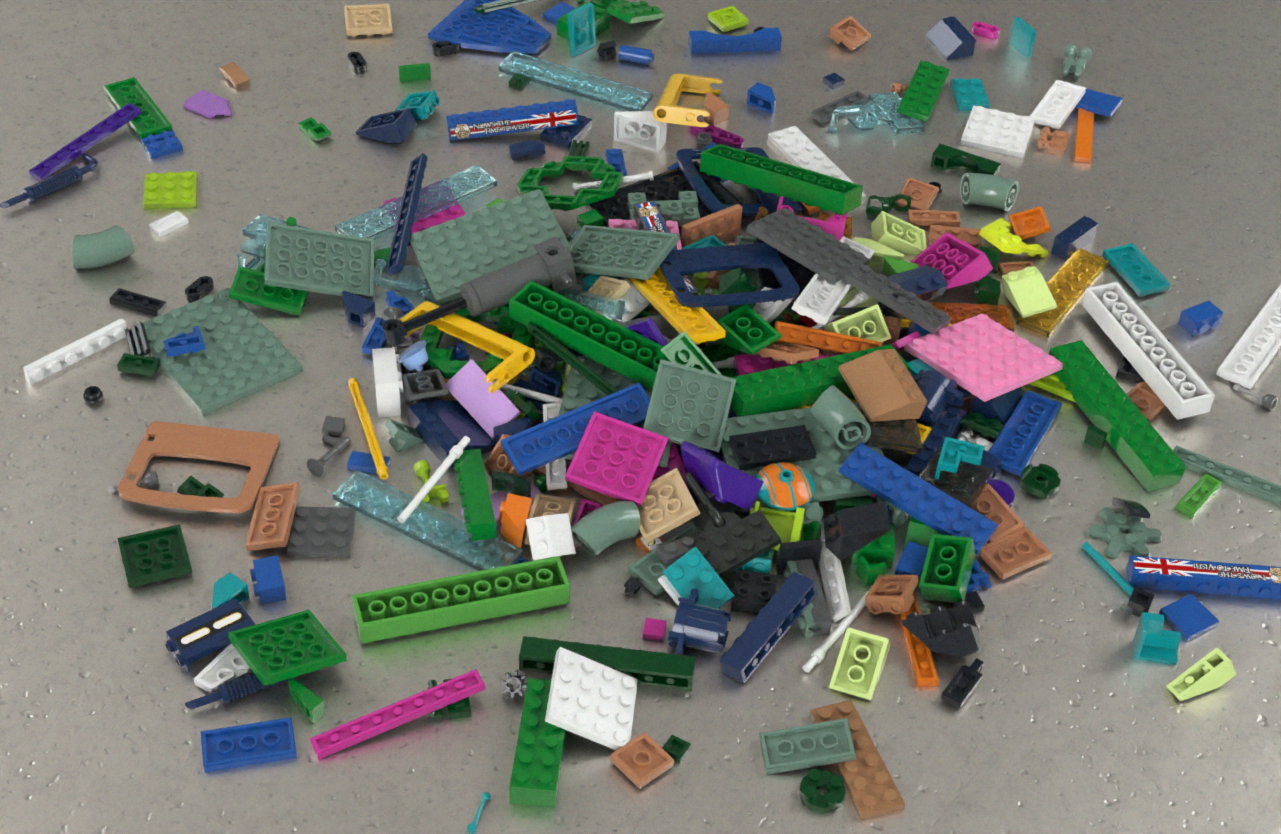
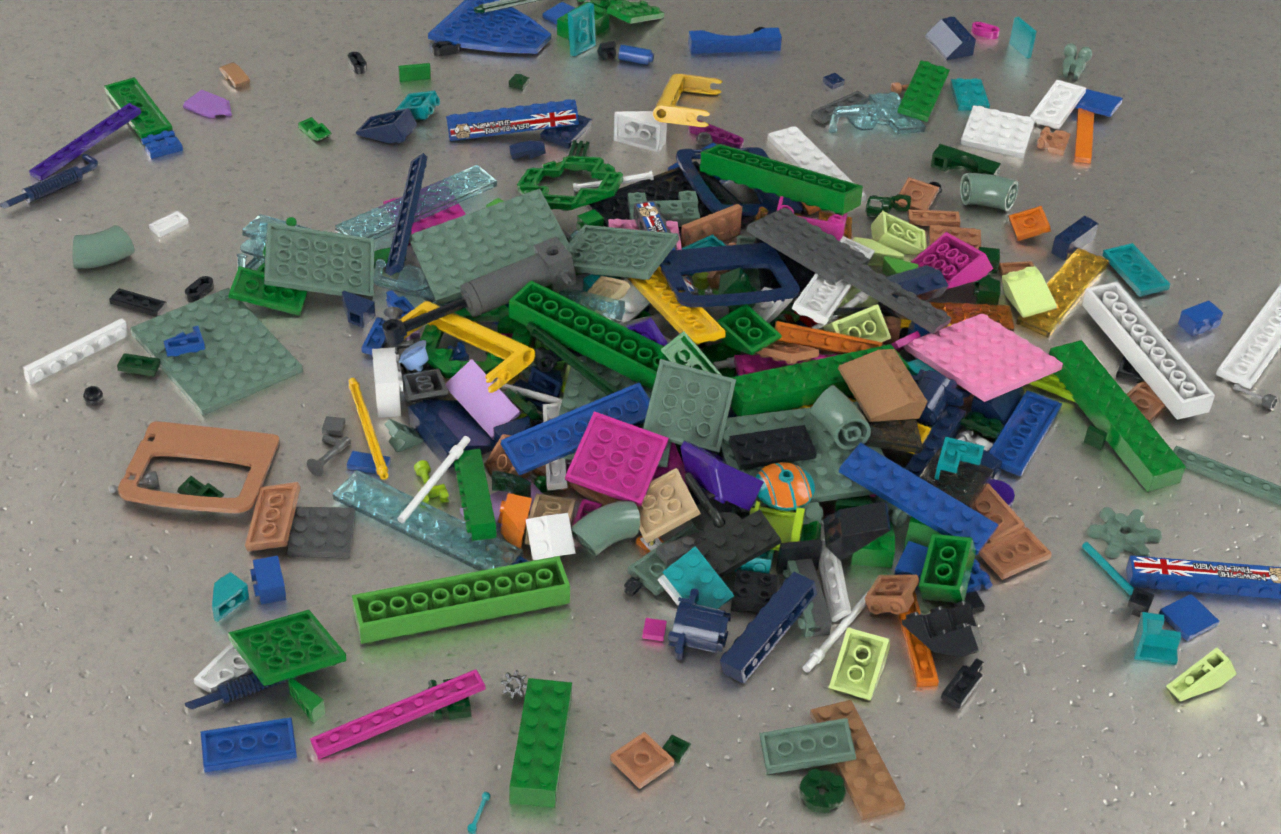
(134, 341): black tile -> none
(154, 555): dark green plate -> none
(170, 190): lime plate -> none
(206, 633): dark blue panel -> none
(368, 19): tan plate -> none
(576, 82): clear light blue plate -> none
(591, 699): white plate -> none
(616, 159): blue plate -> none
(648, 667): dark green brick -> none
(718, 109): nougat slope -> none
(728, 18): lime plate -> none
(762, 97): blue slope -> none
(850, 33): nougat plate -> none
(869, 571): green panel -> none
(999, 235): neon yellow wing -> none
(1043, 489): dark green plate -> none
(1131, 508): black slope -> none
(1199, 495): bright green tile -> none

